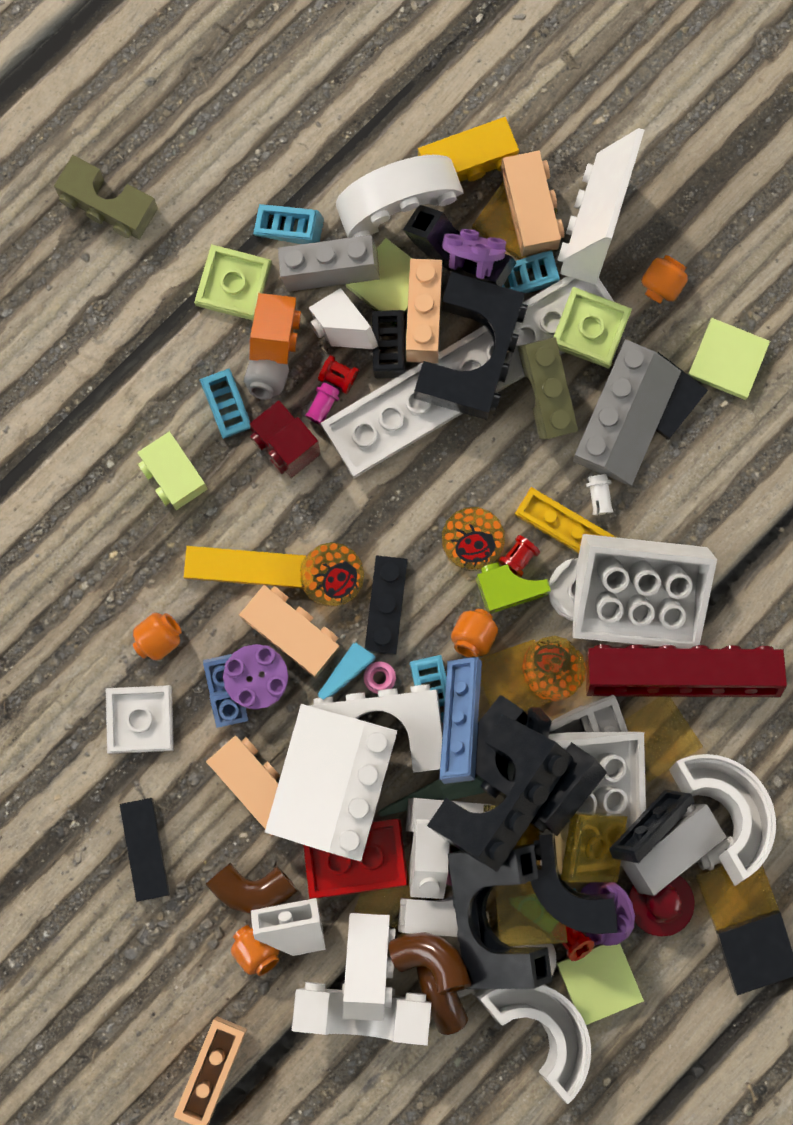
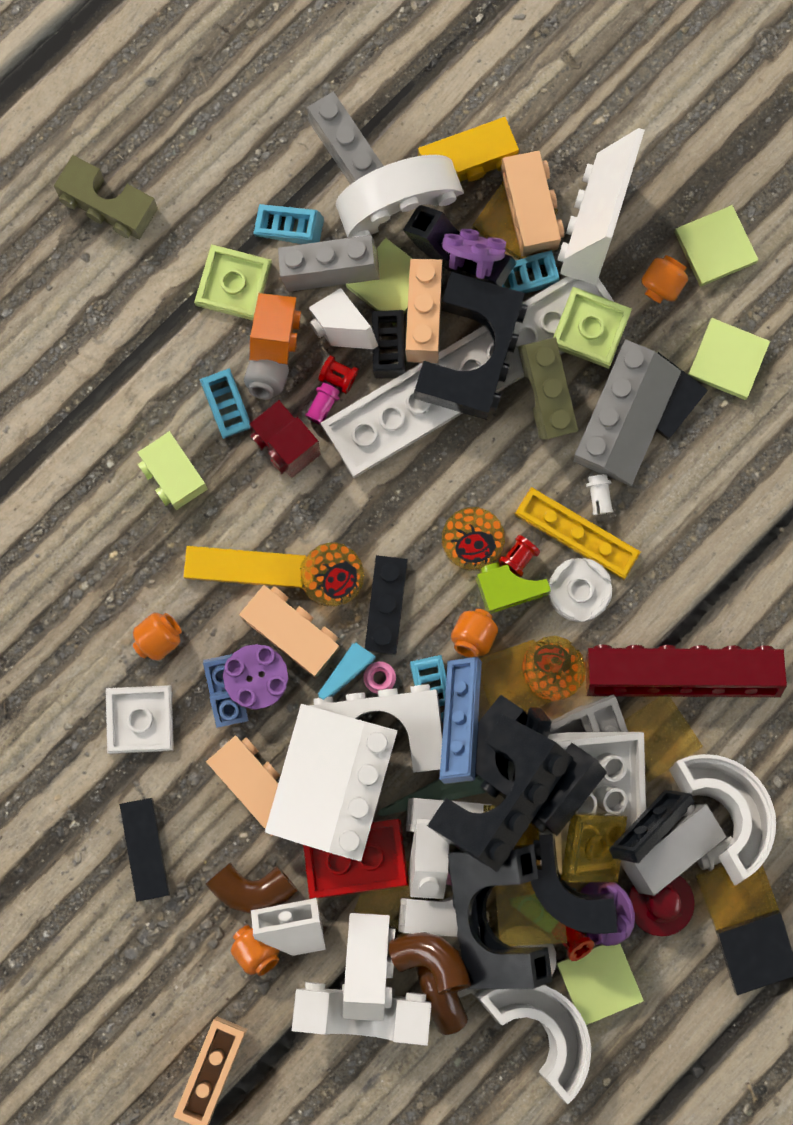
(342, 138): none -> light grey brick
(642, 591): white slope -> none
(716, 245): none -> yellowish green tile

